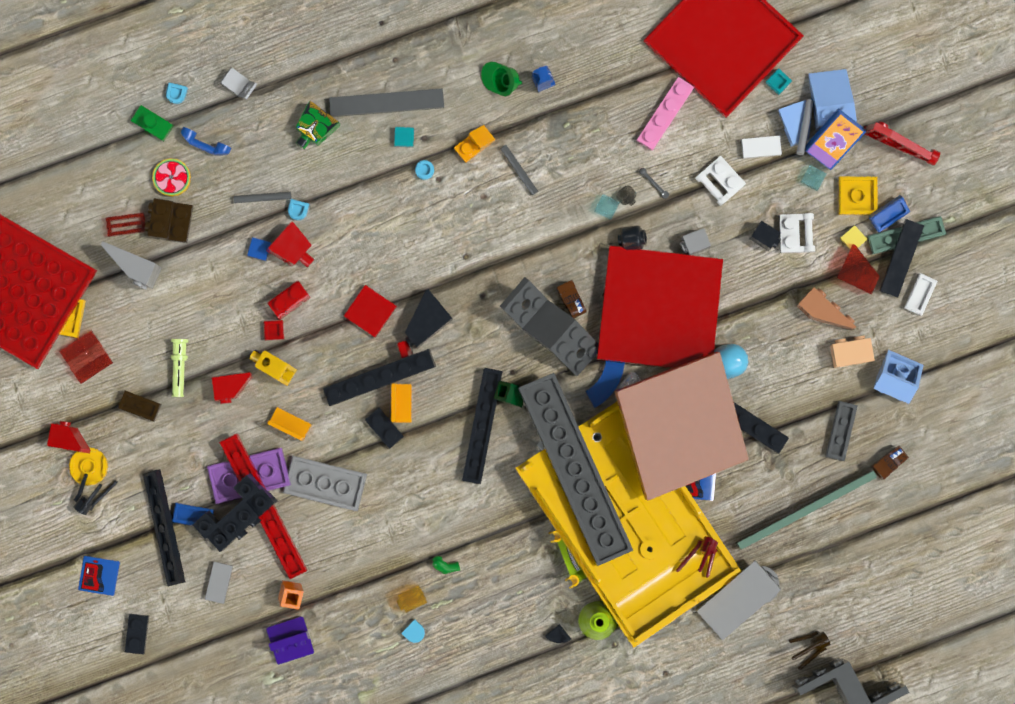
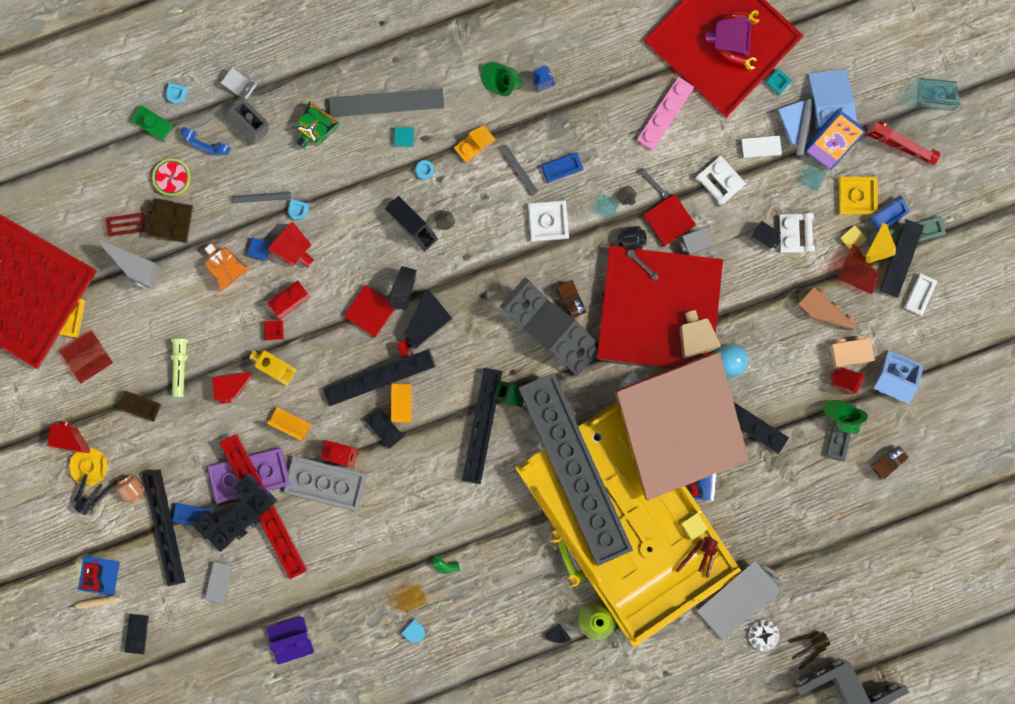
(97, 602): none -> tan piece
(130, 489): none -> nougat head
(224, 266): none -> orange torso
(248, 121): none -> dark grey brick
(290, 595): orange brick -> none
(338, 453): none -> red torso
(403, 288): none -> black tyre
(411, 223): none -> black slope
(444, 220): none -> clear smoke tile
(548, 221): none -> white tile
(562, 167): none -> blue tile
(606, 384): blue tile -> none
(631, 254): none -> dark grey hinge
(669, 220): none -> red tile
(694, 526): none -> light yellow tile
(697, 336): none -> tan torso
(733, 37): none -> magenta torso
(756, 630): none -> white gear
(806, 510): sand green tile -> none
(846, 380): none -> red slope
(847, 417): none -> green piece
(882, 246): none -> yellow slope
(938, 94): none -> clear light blue slope

